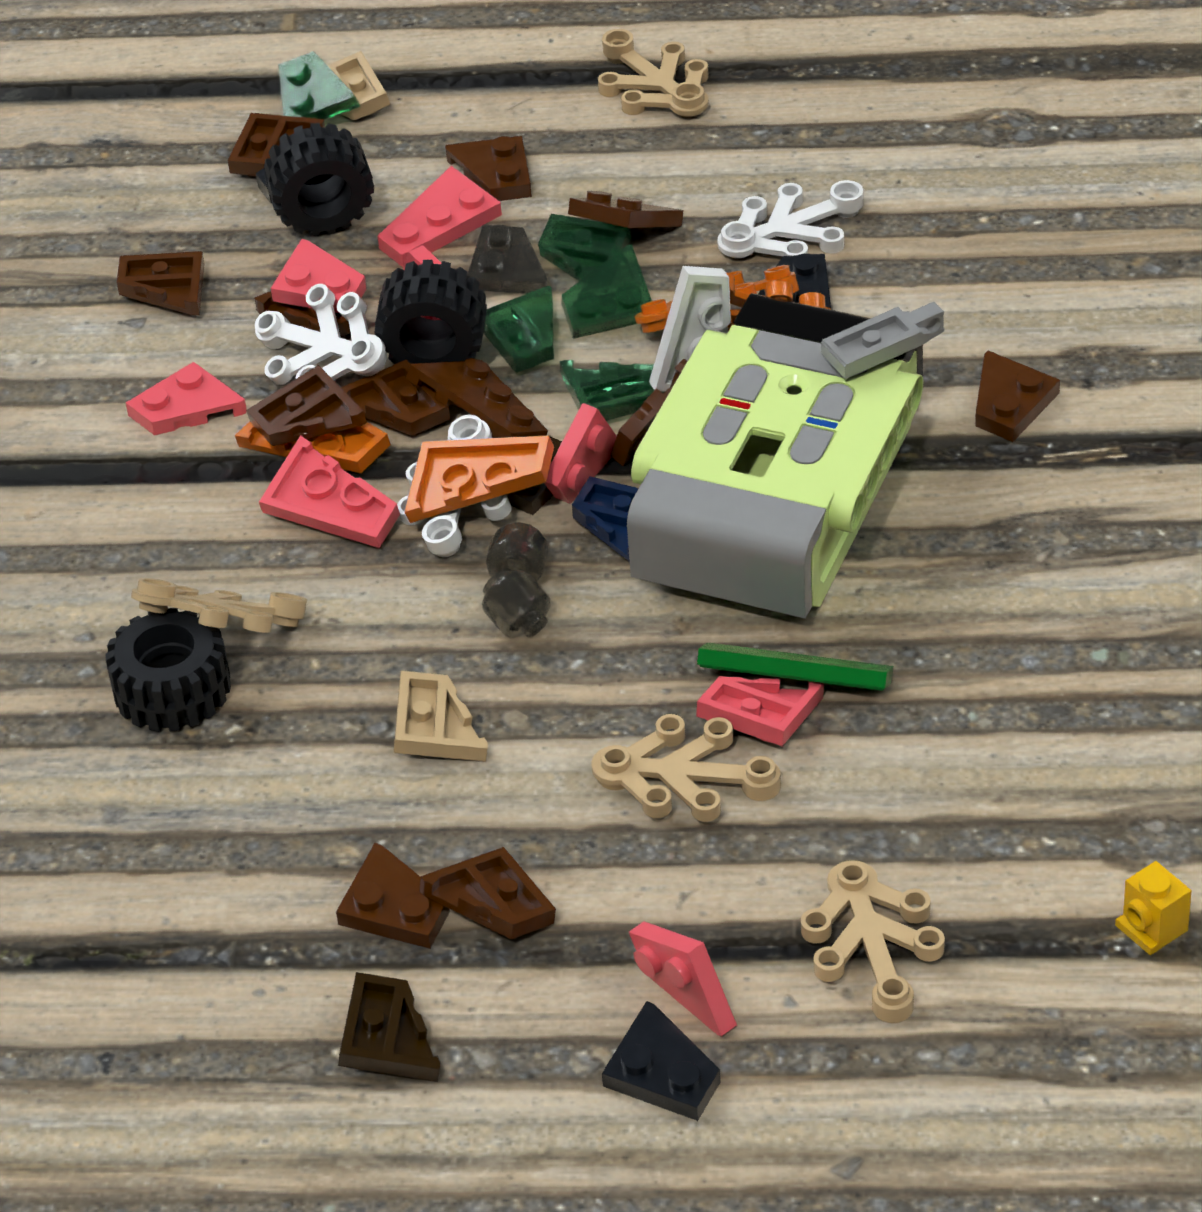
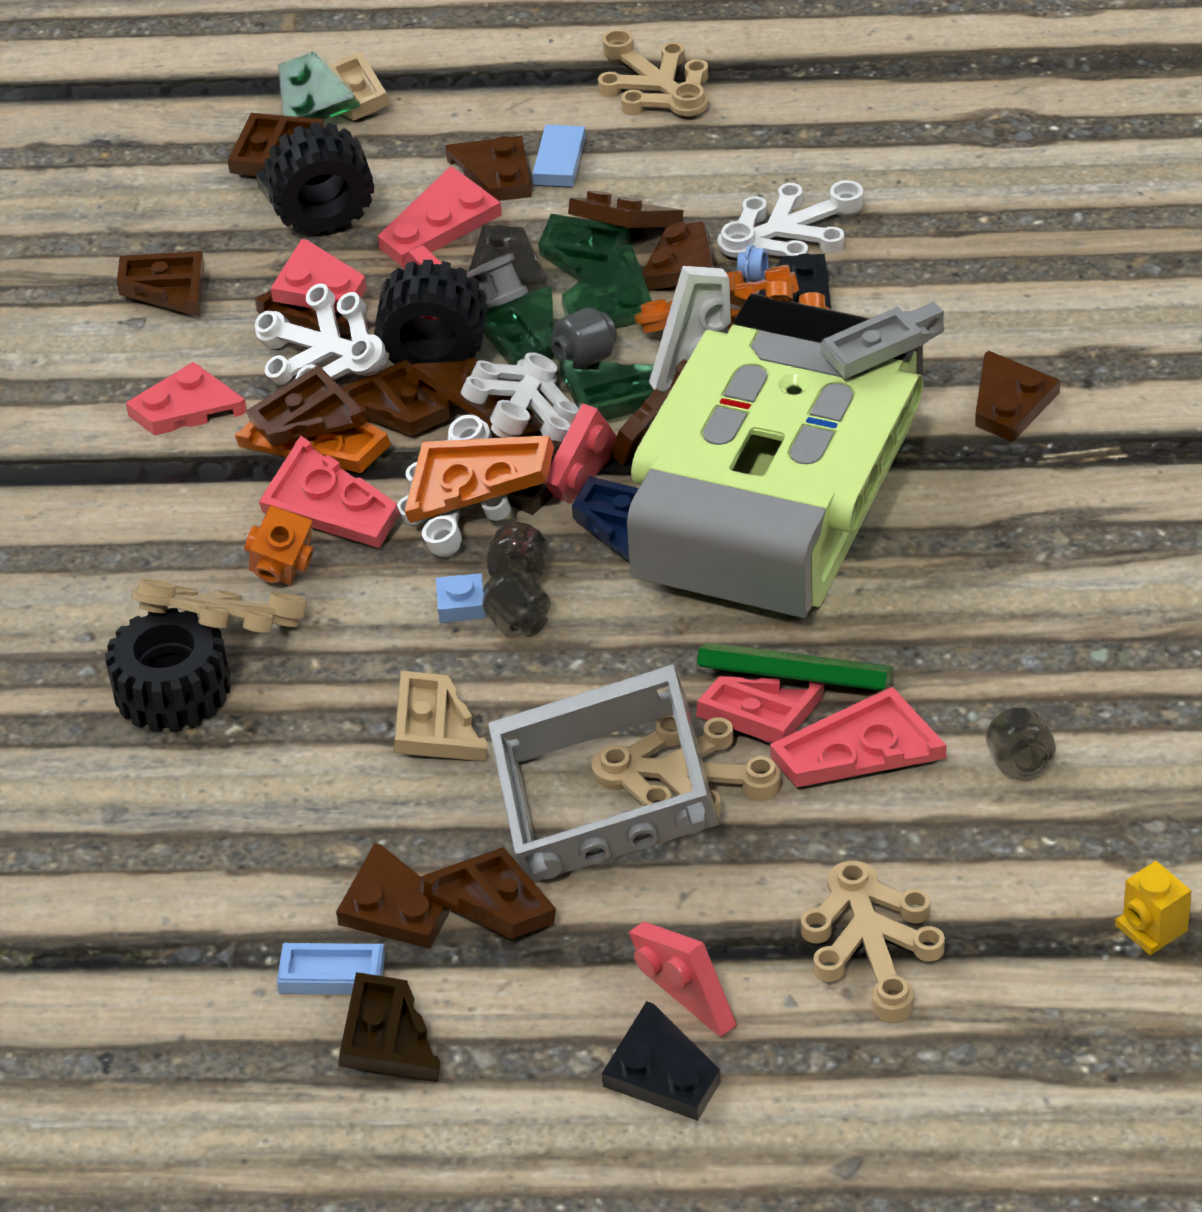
(280, 546): none -> orange brick
(326, 966): none -> light blue tile
(460, 597): none -> light blue plate
(499, 280): none -> light grey piece
(511, 417): none -> white plant
(559, 155): none -> light blue tile
(583, 719): none -> light grey window
(584, 337): none -> dark grey head
(678, 247): none -> reddish brown wing
(753, 263): none -> light blue plate
(858, 741): none -> coral wing
(1020, 743): none -> clear smoke head

